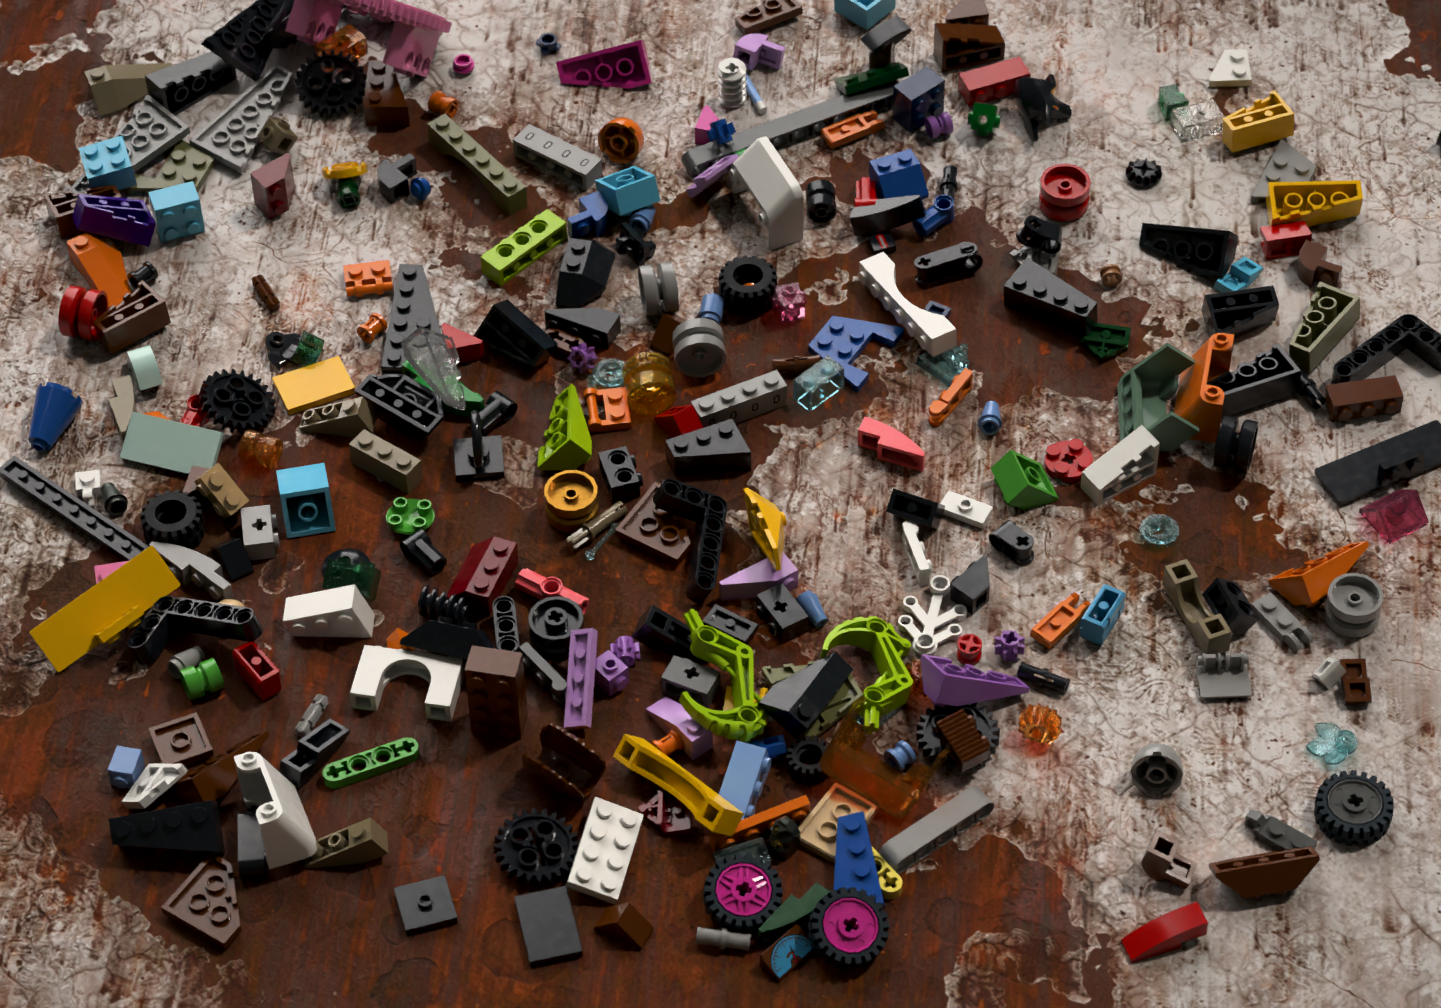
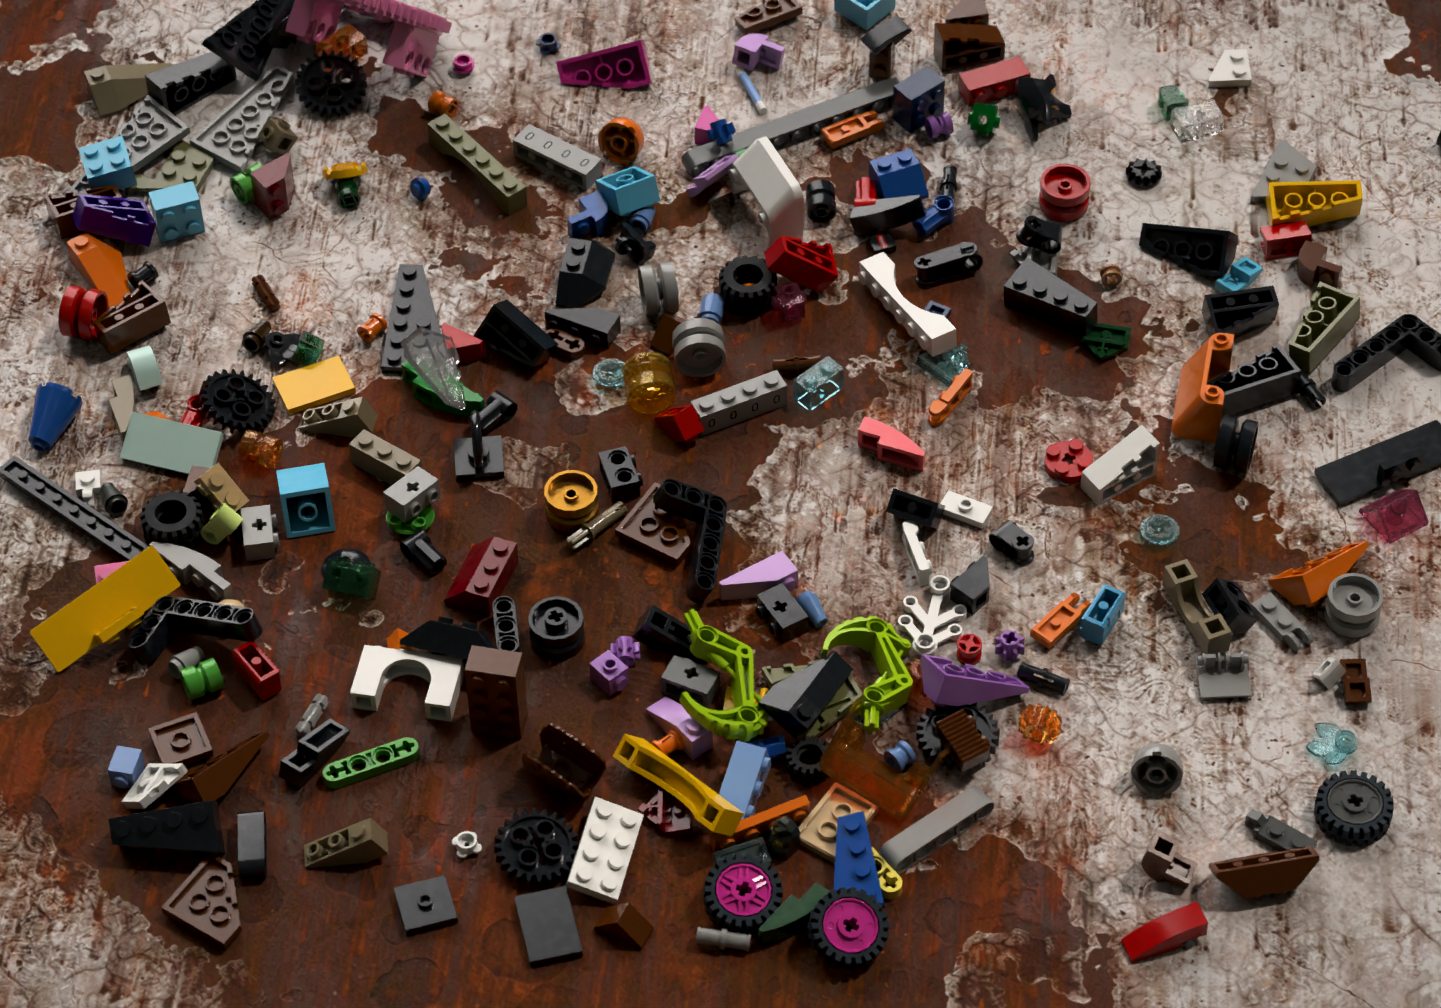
(222, 523): none -> yellowish green piece
(233, 559): black slope -> none
(242, 185): none -> bright green wheel
(255, 338): none -> dark brown cone
(280, 812): white windscreen -> none
(329, 614): white wedge -> none
(368, 278): orange plate -> none
(383, 97): reddish brown wedge -> none
(394, 177): black brick -> none
(402, 403): black wedge -> none
(411, 494): none -> light grey brick
(435, 606): black piece -> none
(466, 838): none -> white plate
(523, 247): lime brick -> none
(543, 587): coral piece -> none
(544, 673): dark grey plate -> none
(568, 435): lime wedge -> none
(576, 357): medium lavender gear -> none
(580, 679): lavender plate -> none
(590, 554): clear light blue hinge -> none
(615, 408): orange plate -> none
(708, 449): black wedge -> none
(731, 624): black plate -> none
(732, 82): white piece -> none
(766, 526): yellow wedge -> none
(786, 953): slope -> none
(802, 262): none -> red wedge
(845, 340): wing -> none
(871, 78): dark green wing -> none
(990, 418): medium blue cone -> none
(1023, 481): bright green slope -> none
(1144, 395): sand green windscreen -> none
(1258, 124): yellow wedge -> none
(1363, 398): reddish brown brick -> none

